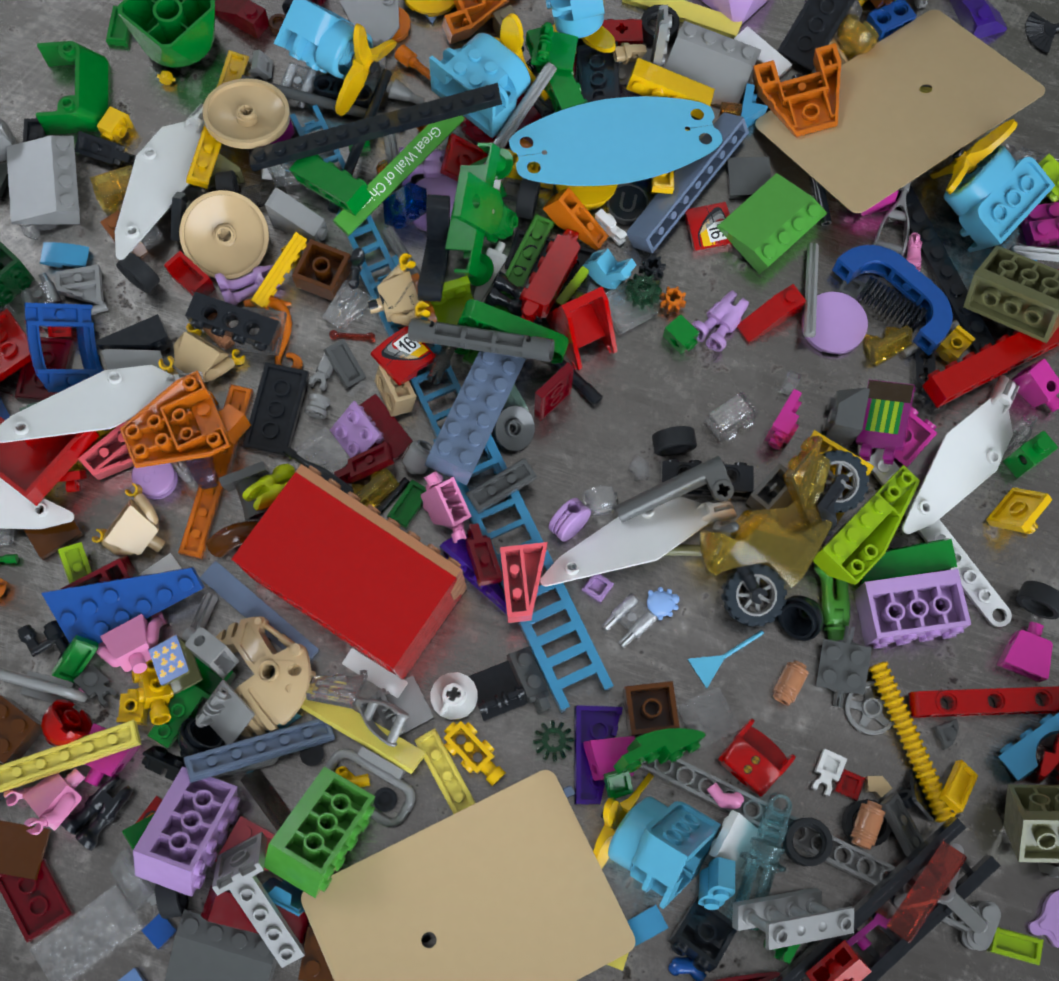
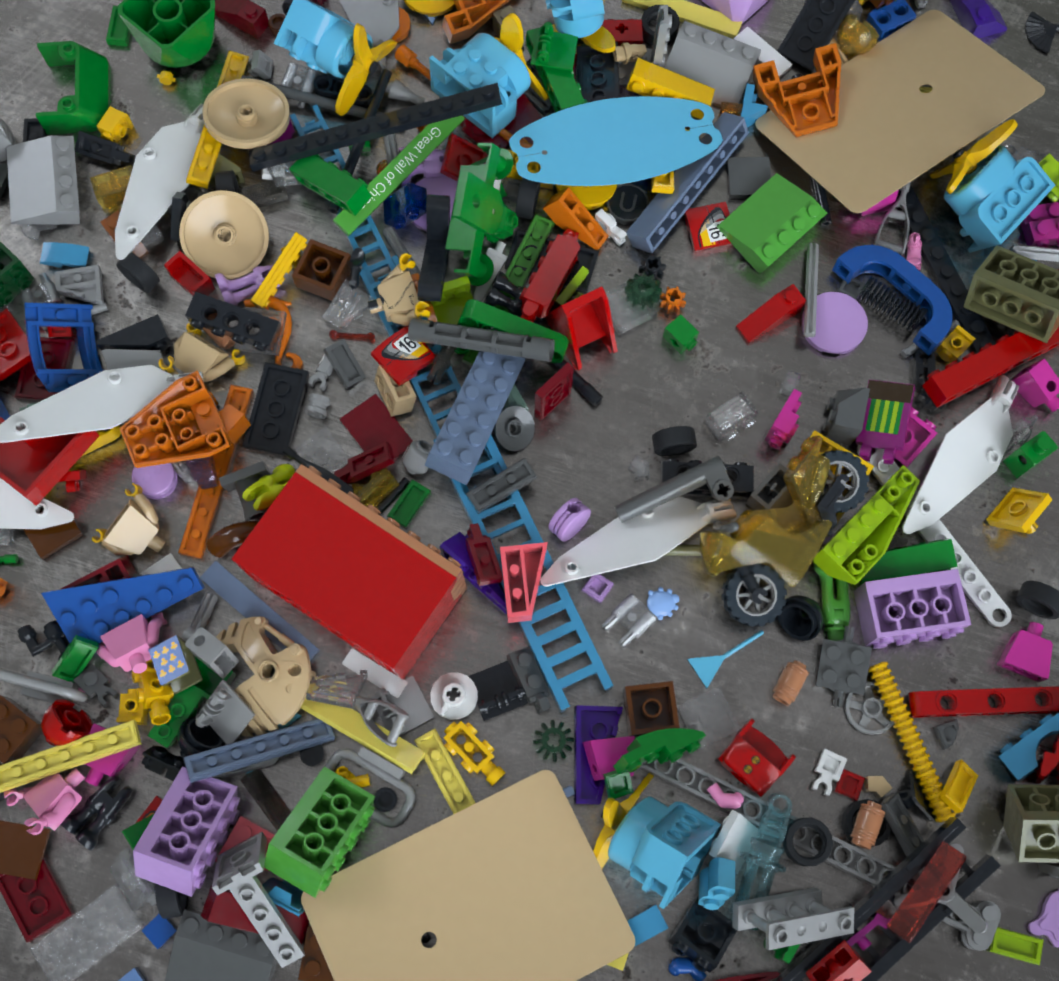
(74, 562): lime plate -> none
(108, 455): coral wedge -> none
(294, 217): light grey slope -> none
(356, 431): lavender hinge -> none
(445, 504): bright pink torso -> none
(525, 105): light grey axle -> none
(600, 500): clear hair -> none
(606, 270): medium azure brick -> none
(725, 316): lavender piece -> none
(894, 342): clear yellow tile -> none

